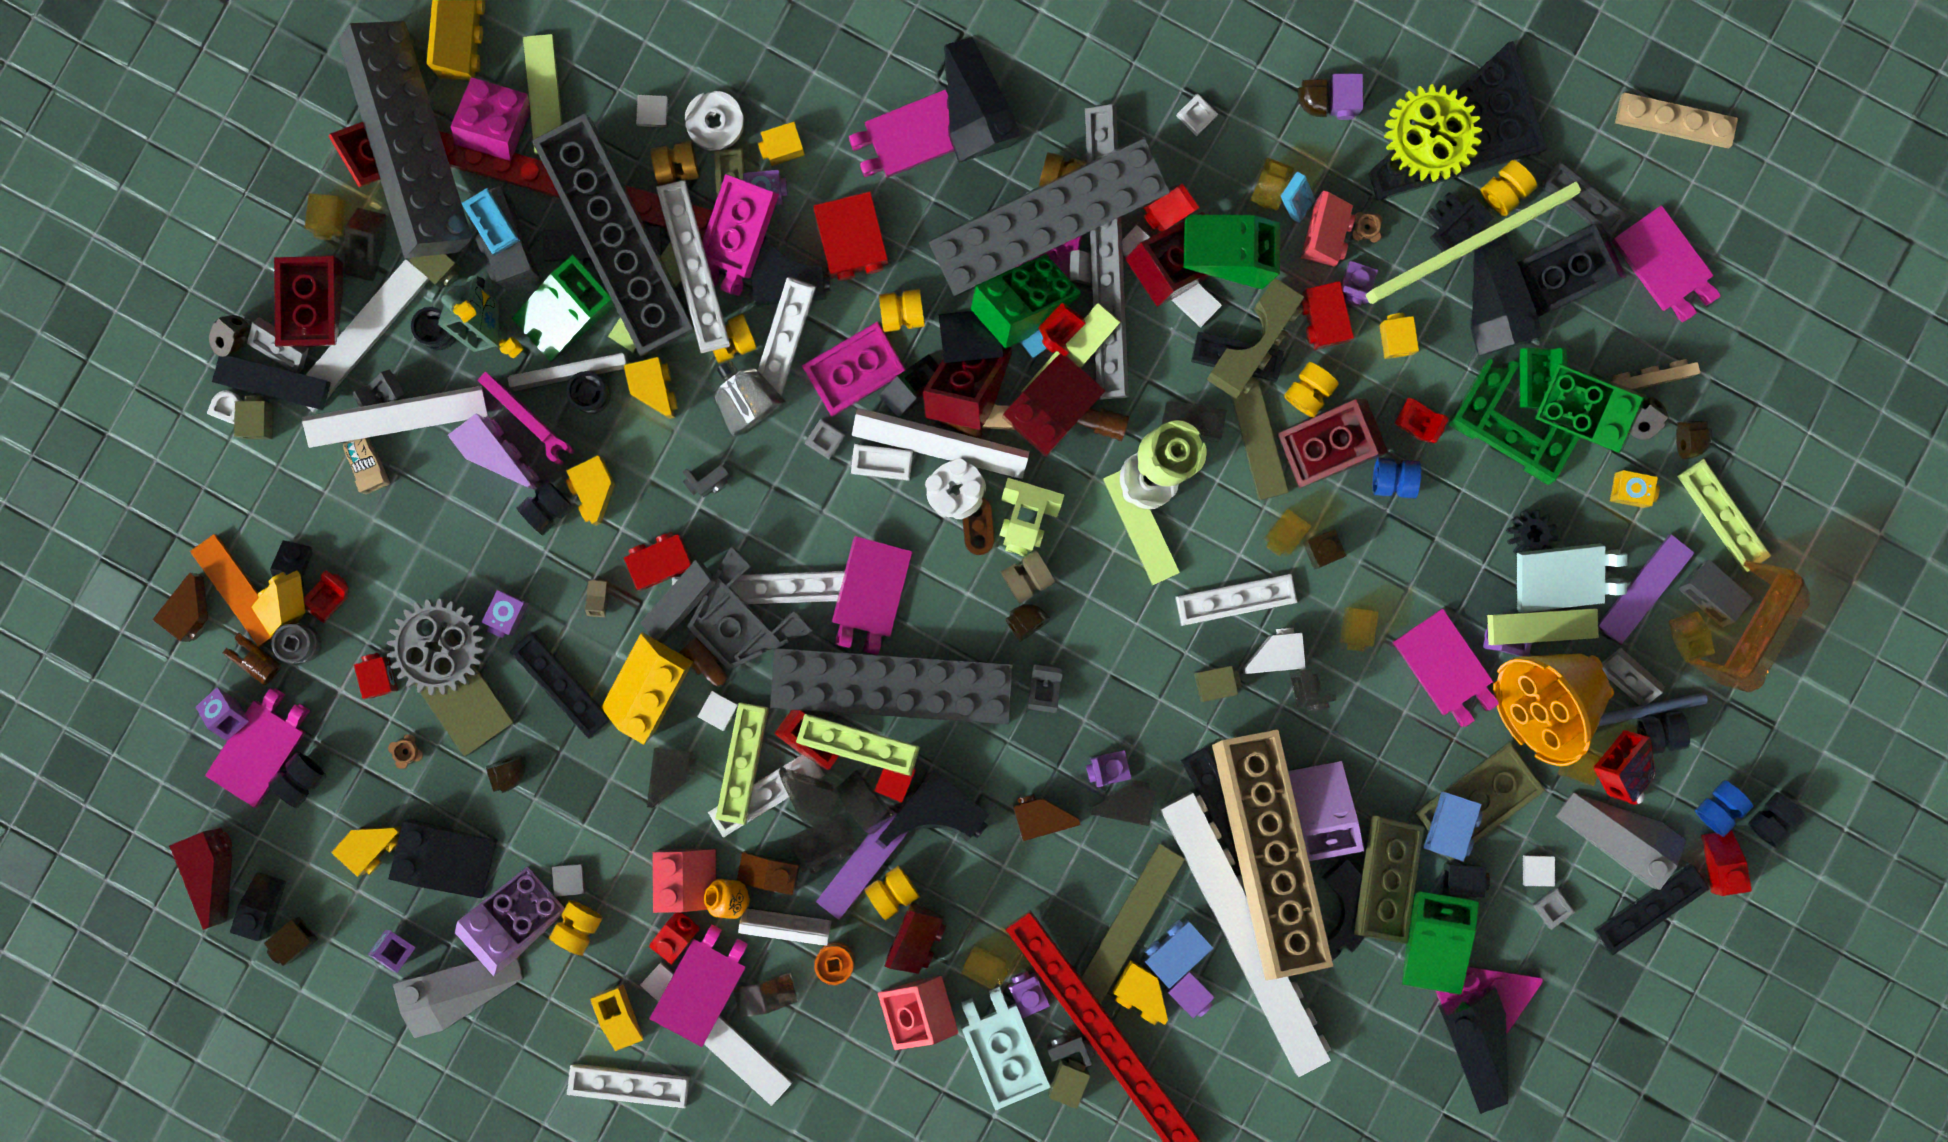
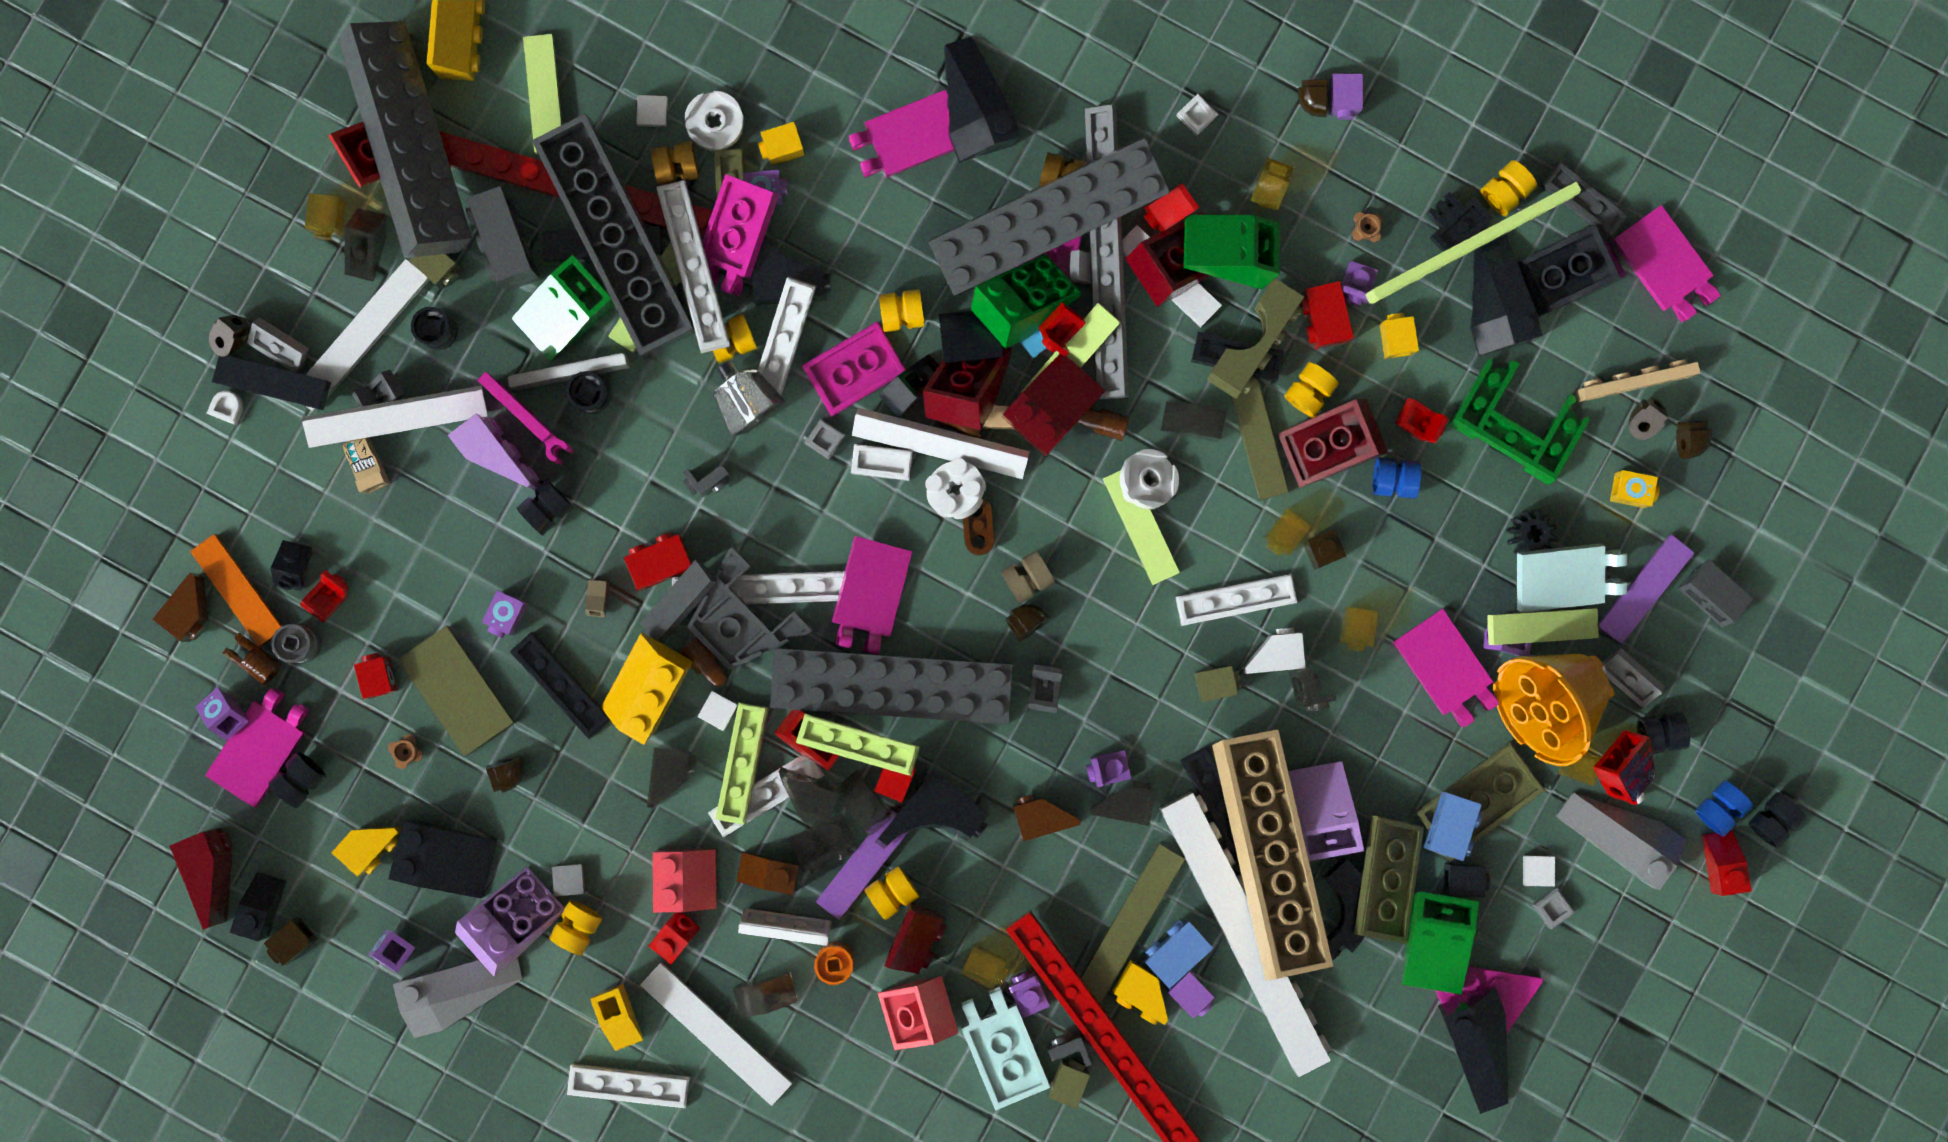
(253, 418): olive brick -> none
(280, 602): yellow slope -> none
(307, 300): dark red slope -> none
(411, 637): light grey gear -> none
(474, 317): sand green torso -> none
(490, 119): dark pink brick -> none
(490, 222): medium azure plate -> none
(594, 488): yellow slope -> none
(649, 385): yellow slope -> none
(699, 988): dark pink tile -> none
(726, 898): light orange head -> none
(851, 236): red brick -> none
(1022, 535): yellowish green tile -> none
(1171, 453): yellowish green brick -> none
(1298, 197): medium azure plate -> none
(1327, 230): coral slope -> none
(1444, 109): neon yellow gear -> none
(1506, 122): black wing -> none
(1536, 373): green bracket -> none
(1591, 407): green slope -> none
(1651, 909): black tile -> none
(1653, 709): sand blue bar -> none
(1676, 120): tan plate -> none
(1692, 636): clear yellow brick -> none
(1723, 514): yellowish green tile -> none
(1766, 631): clear orange windscreen -> none

